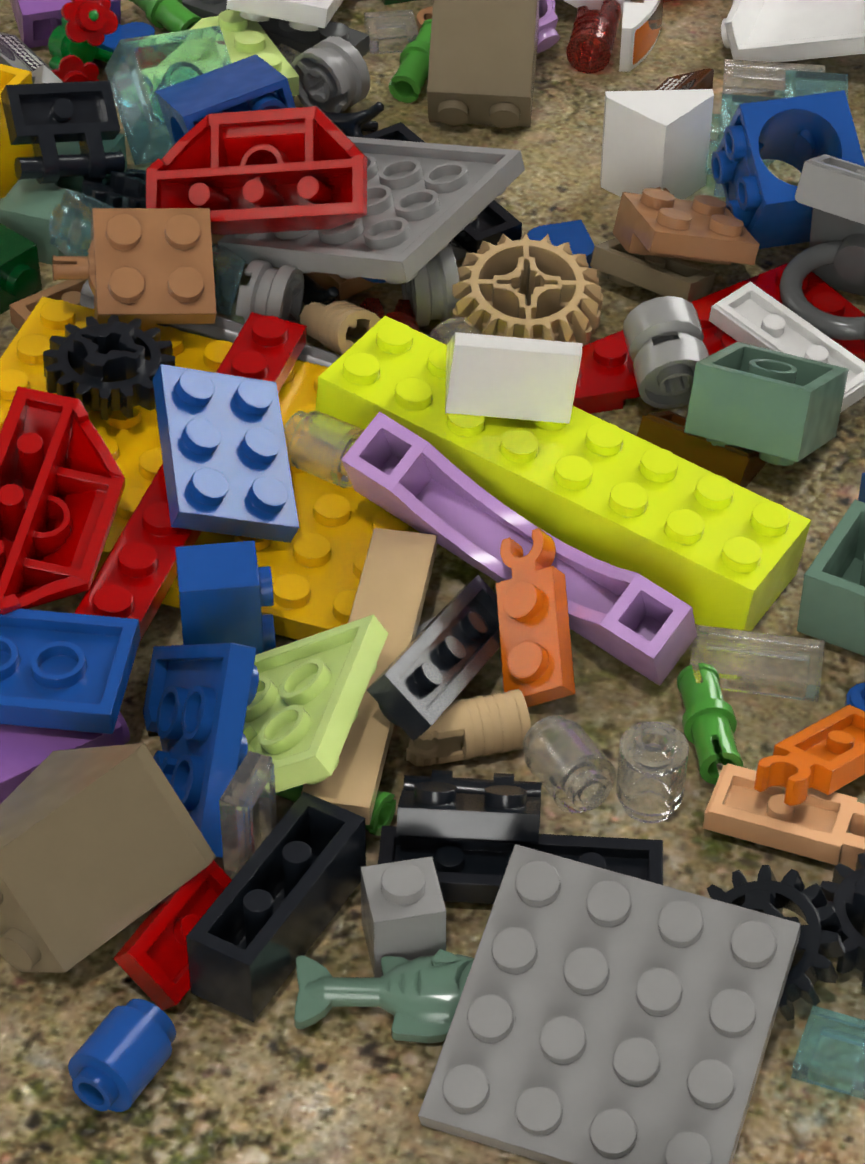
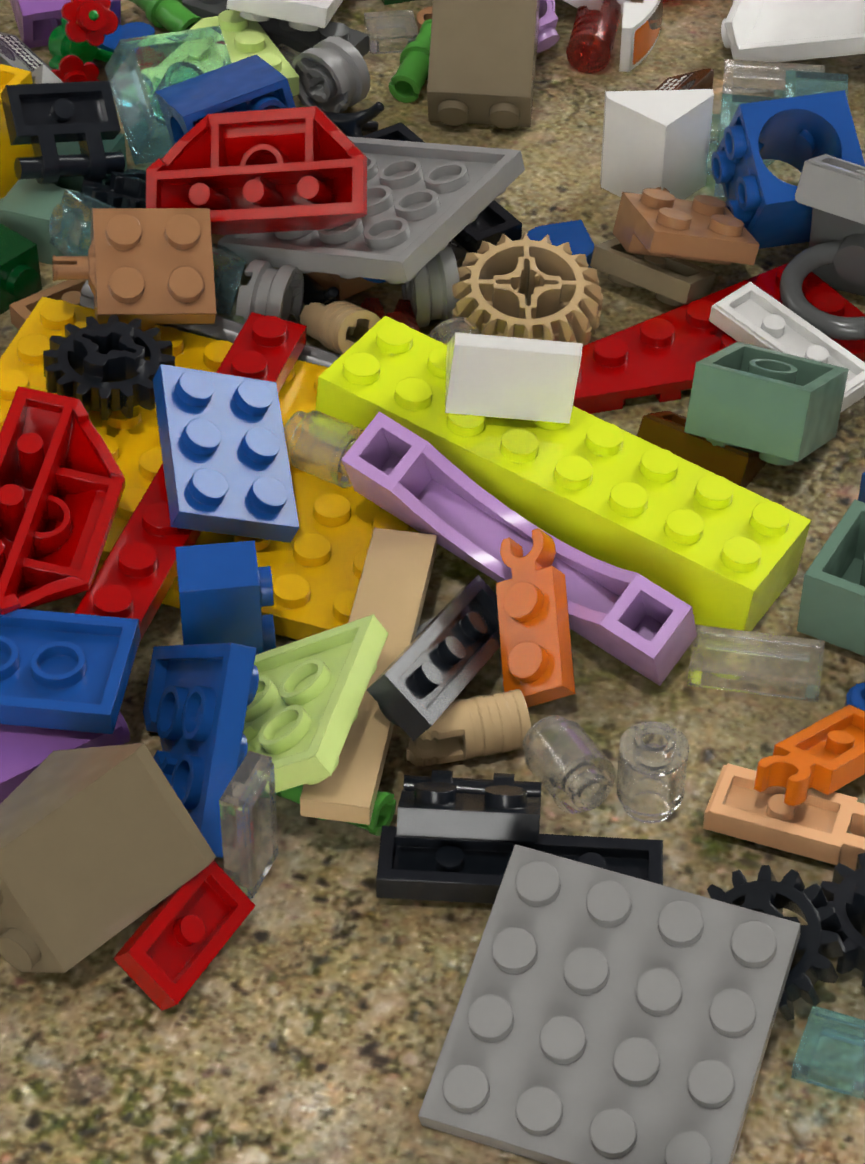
(122, 1056): blue brick -> none
(276, 906): black brick -> none
(402, 910): light grey brick -> none
(416, 992): sand green animal -> none
(664, 347): light grey wheel -> none
(708, 721): bright green pin -> none

